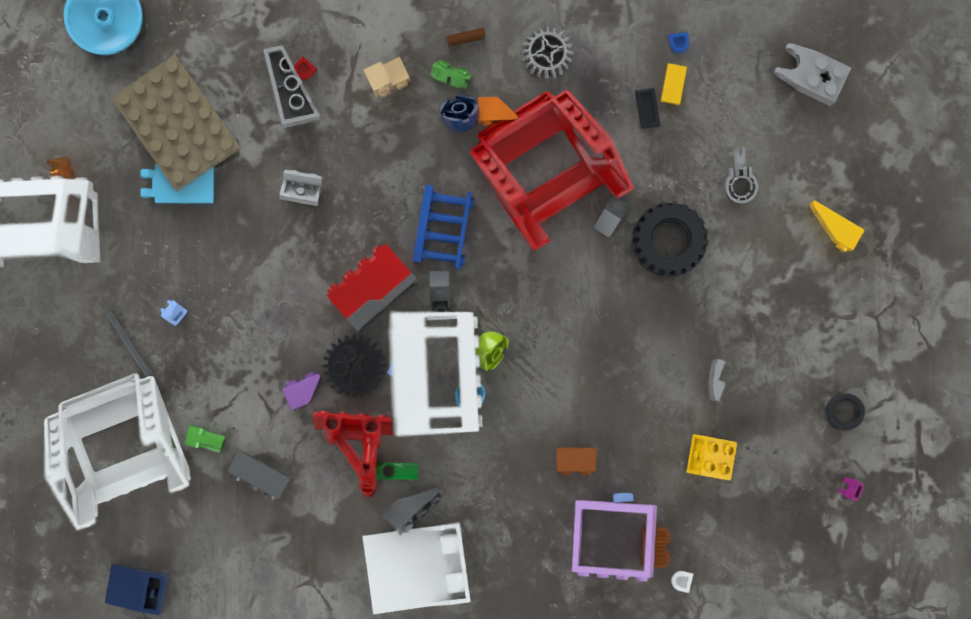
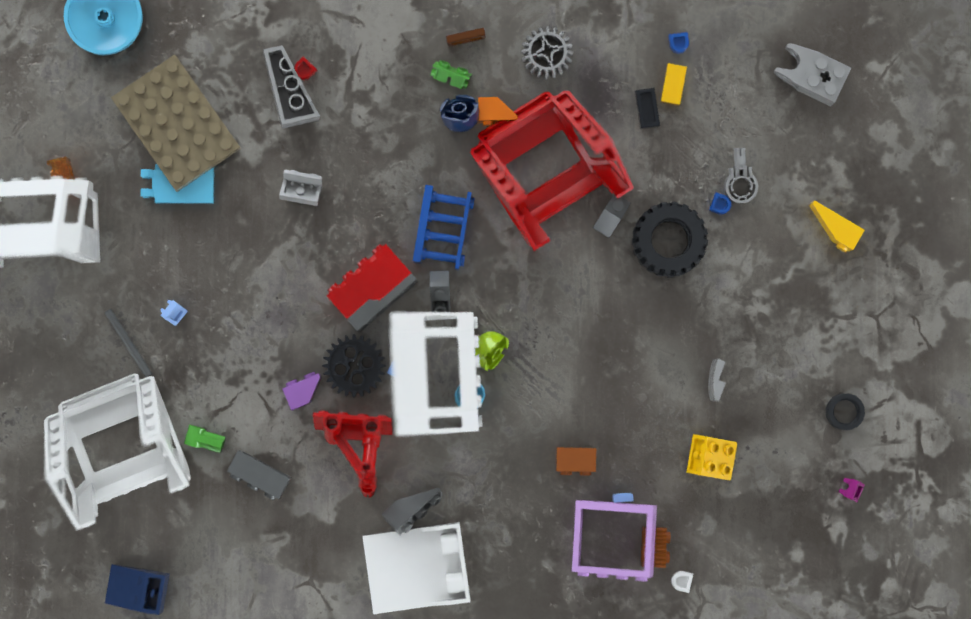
(387, 77): tan brick -> none
(402, 471): green piece -> none
(720, 204): none -> blue tile

